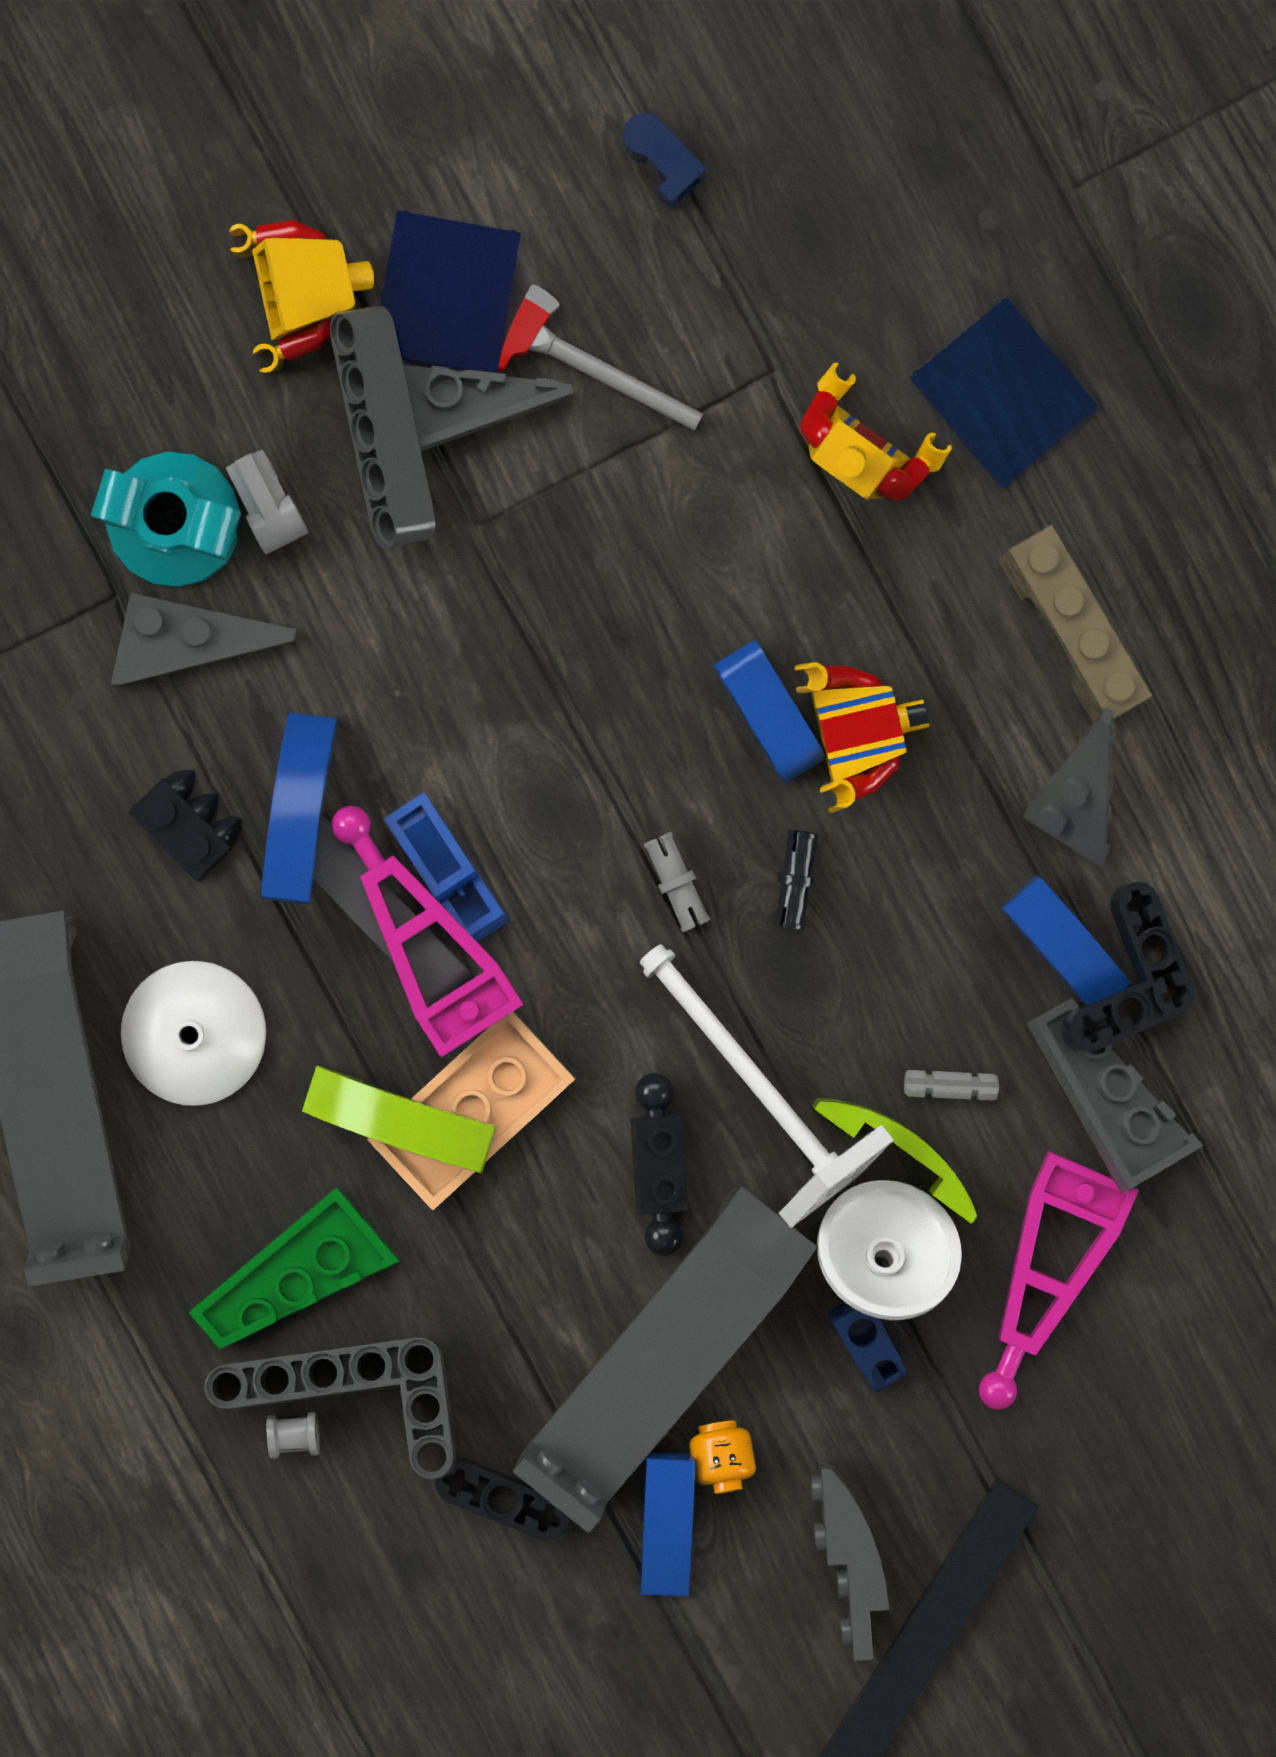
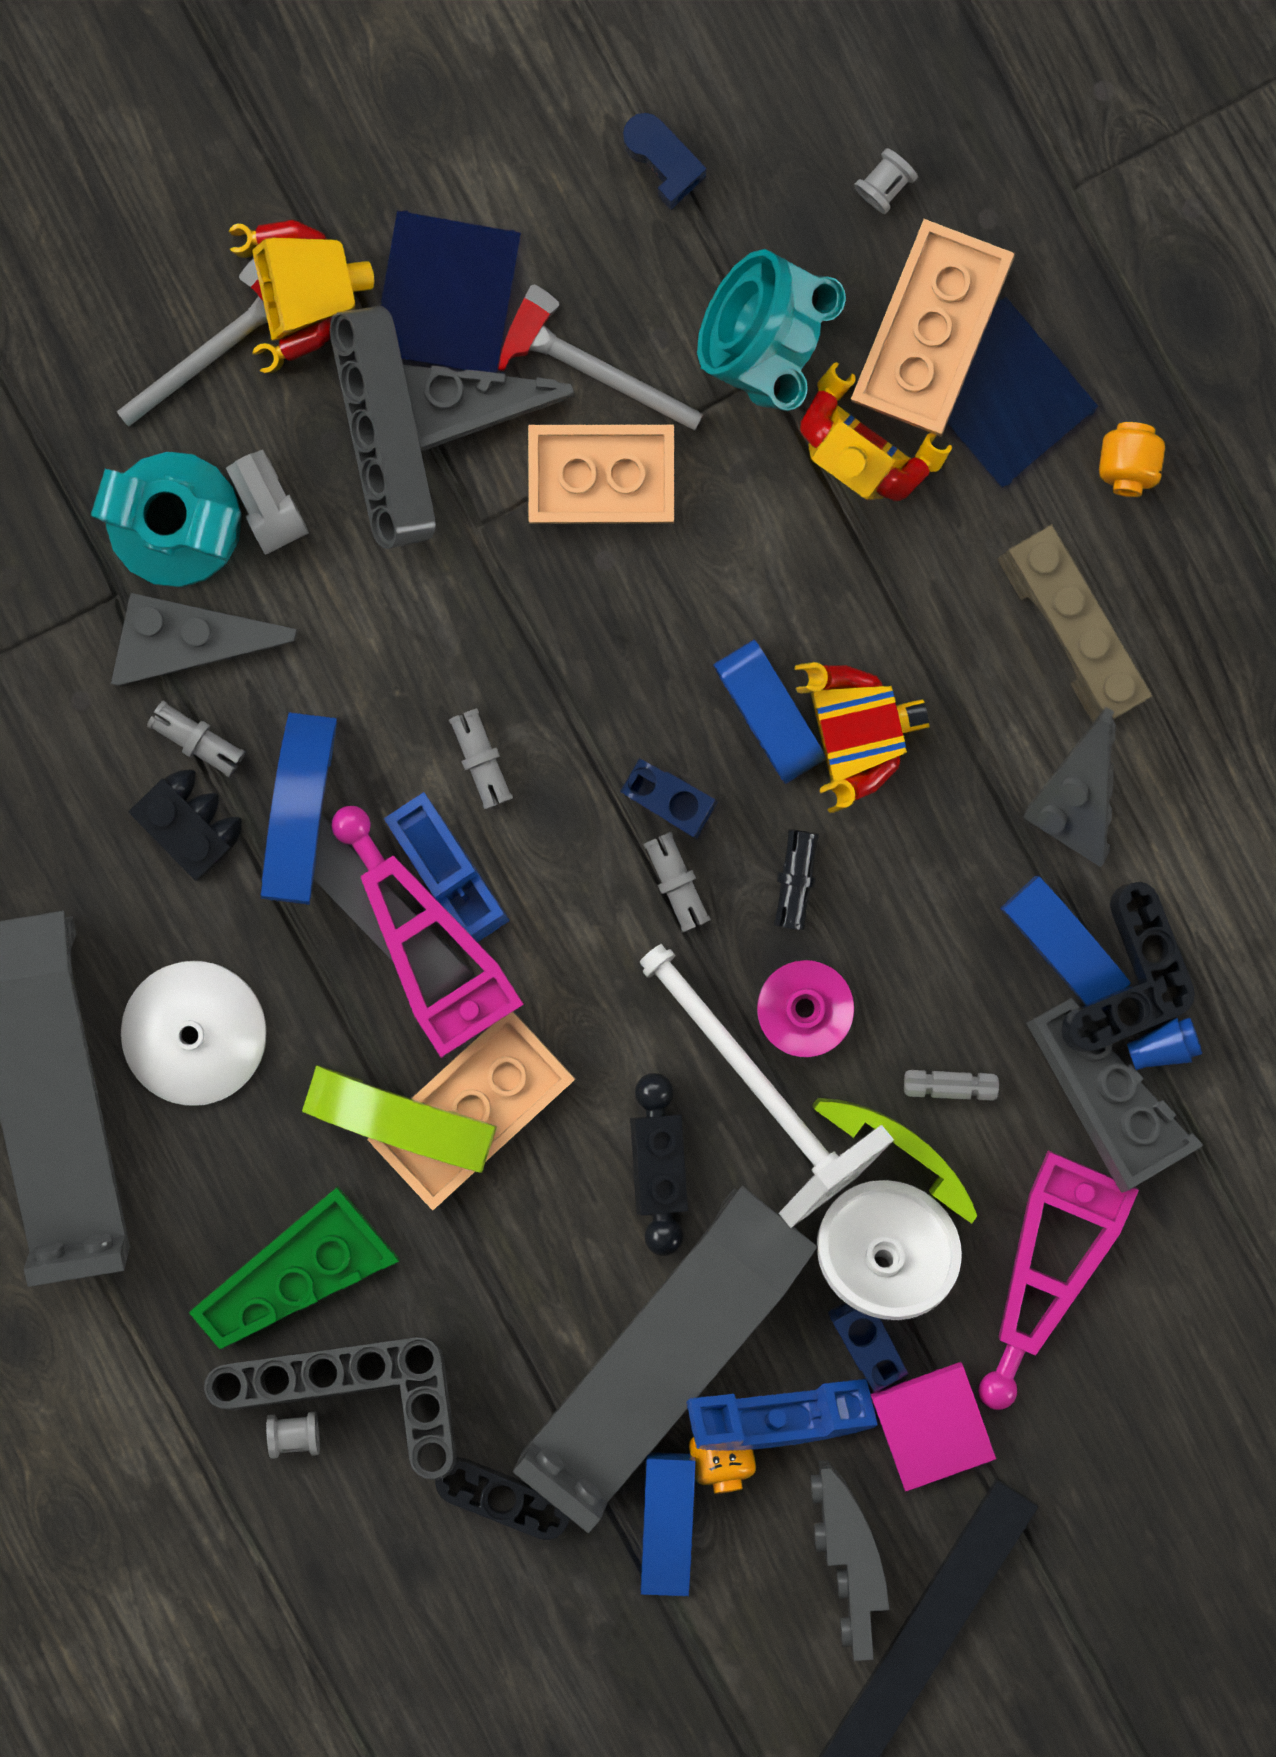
(196, 739): none -> light grey pin
(202, 356): none -> light grey piece
(480, 758): none -> light grey pin
(601, 474): none -> light nougat plate
(669, 798): none -> dark blue leg
(766, 327): none -> teal piece
(781, 1419): none -> blue slope
(809, 1034): none -> dark pink dish
(886, 181): none -> light grey bush
(932, 327): none -> light nougat plate
(933, 1426): none -> dark pink slope
(1132, 458): none -> light orange head
(1166, 1045): none -> blue cone

